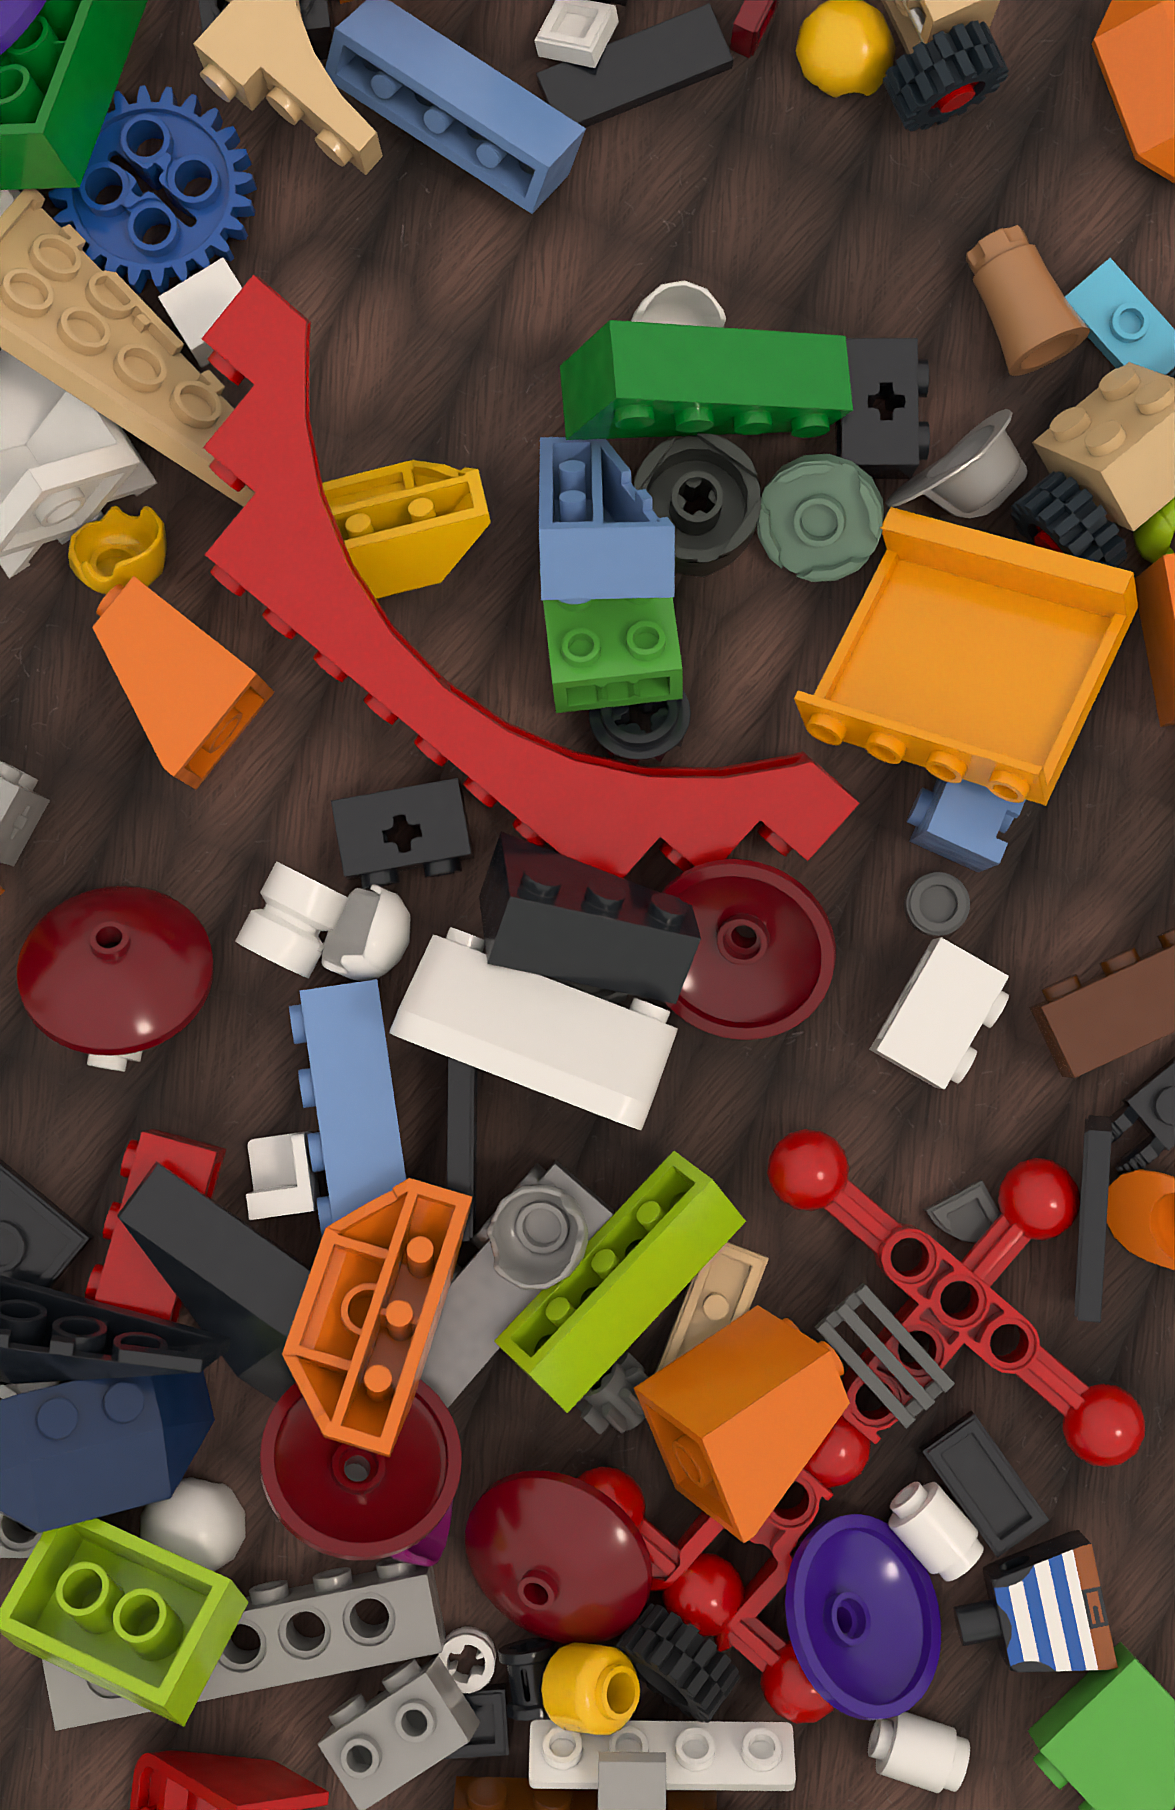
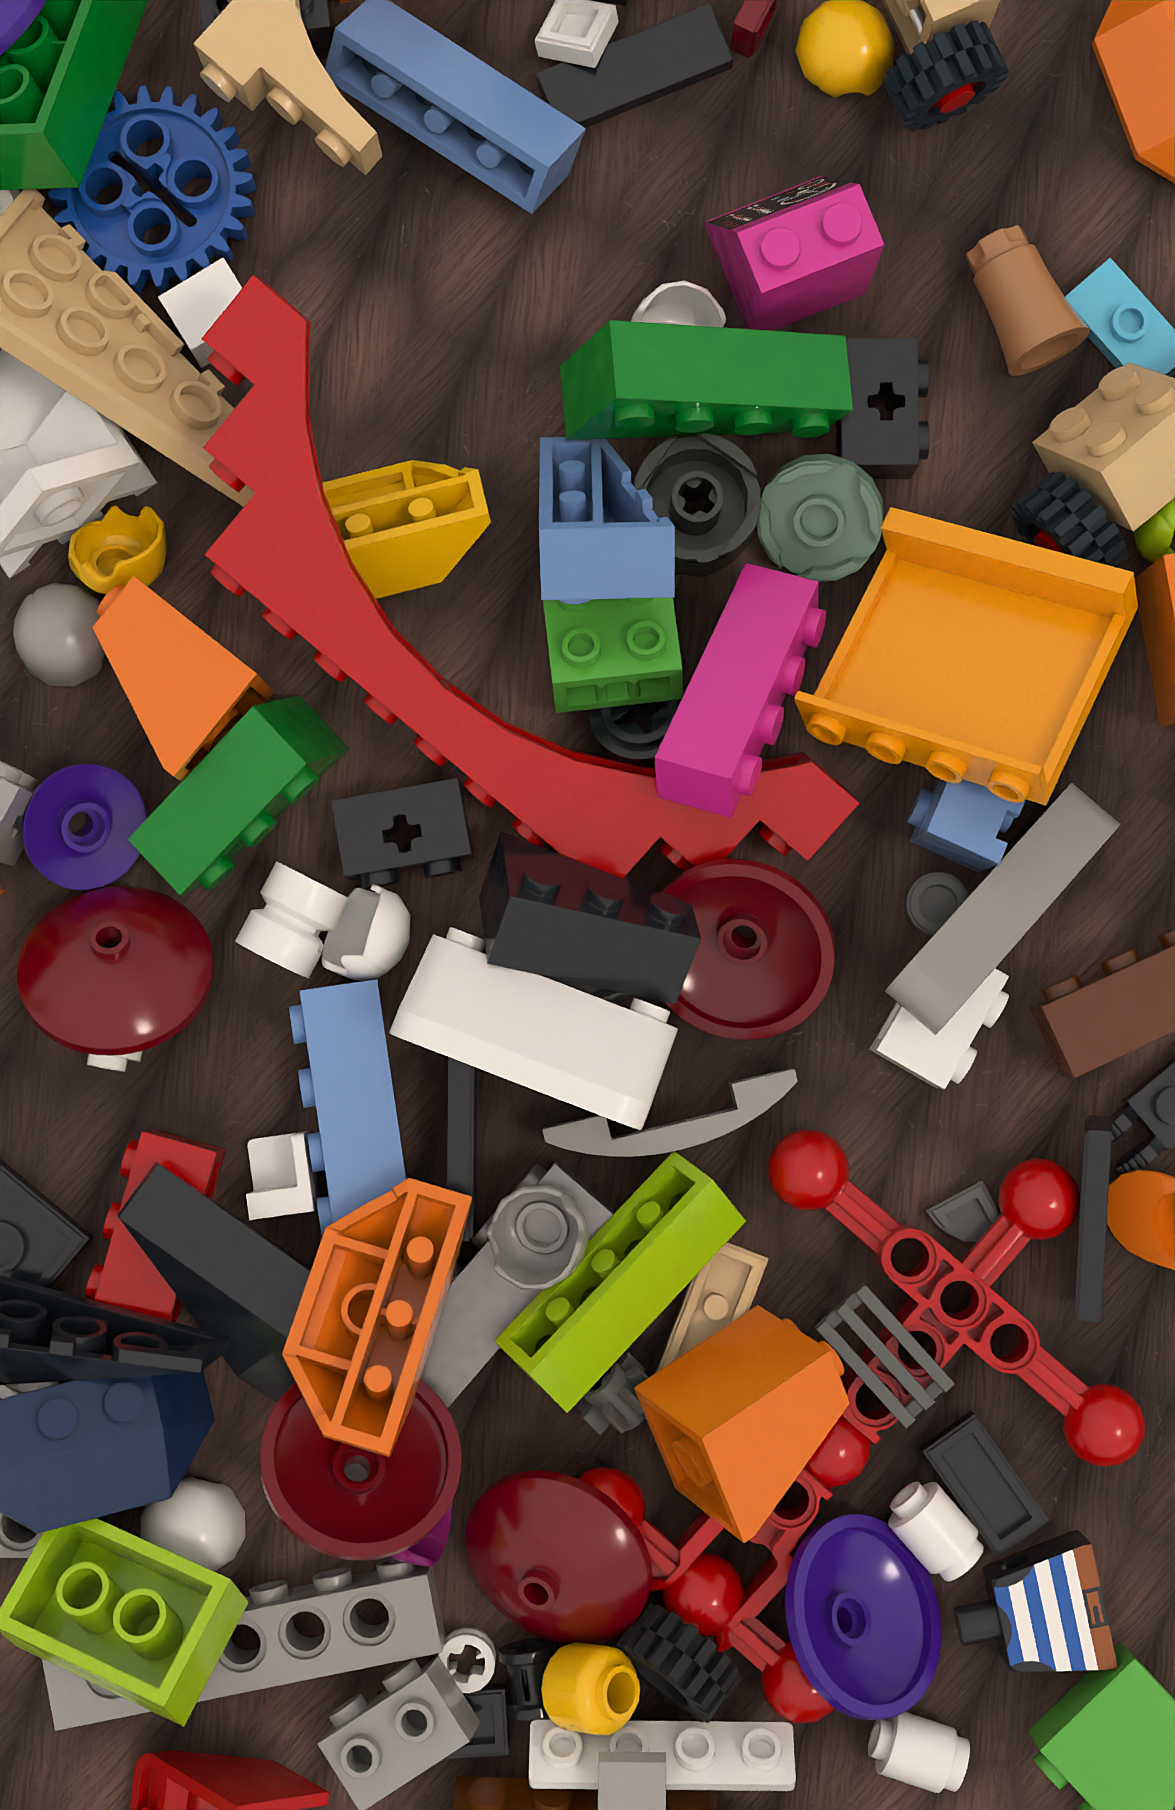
(57, 634): none -> light grey hair
(102, 847): none -> dark purple dish
(237, 793): none -> green wedge
(739, 691): none -> dark pink brick
(749, 1097): none -> light grey slope
(797, 251): none -> dark pink slope
(973, 474): light grey piece -> none
(1002, 909): none -> light grey beam

